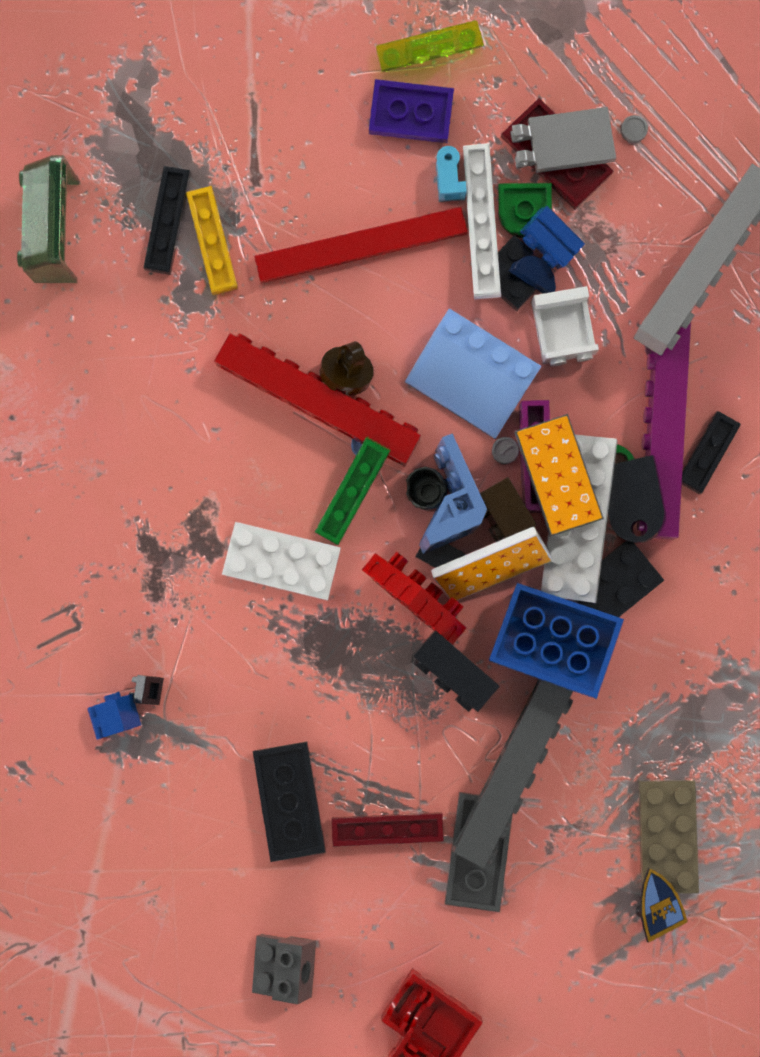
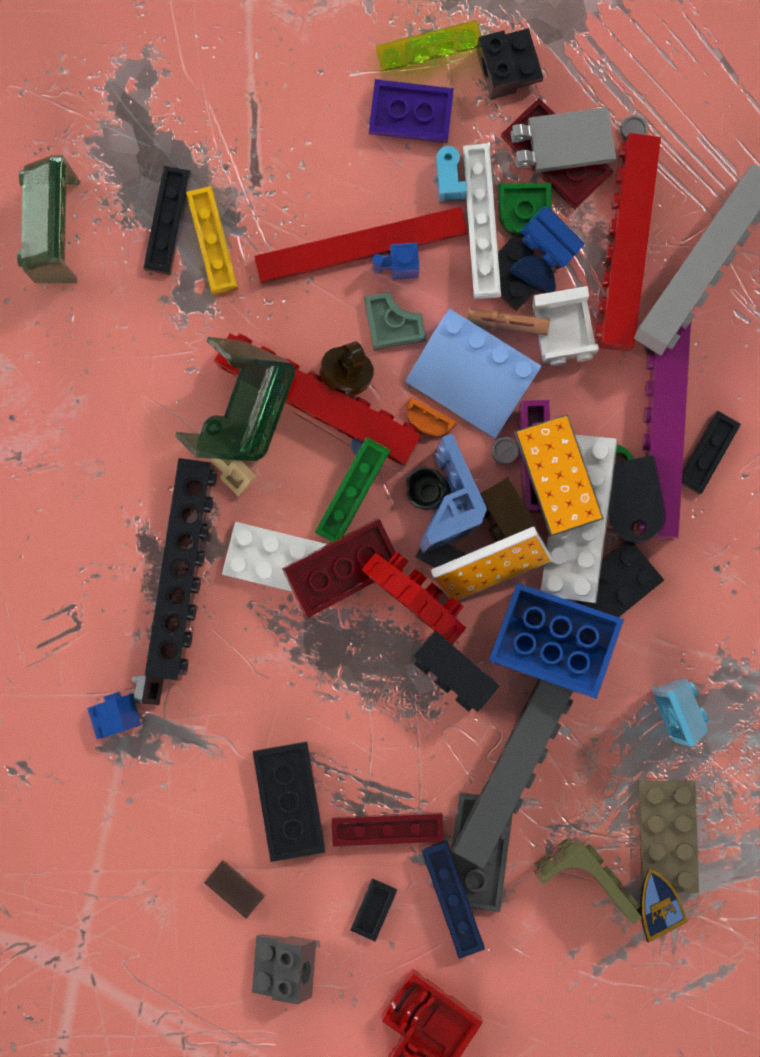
(157, 663): none -> black brick
(234, 889): none -> clear smoke tile
(235, 474): none -> tan plate
(252, 408): none -> clear green windscreen
(337, 568): none -> dark red plate
(373, 909): none -> black tile
(390, 324): none -> sand green tile
(402, 261): none -> blue brick
(427, 420): none -> orange tile
(453, 899): none -> dark blue tile
(508, 62): none -> black brick
(540, 326): none -> nougat pin
(575, 854): none -> olive bracket
(629, 242): none -> red brick
(681, 712): none -> medium azure slope

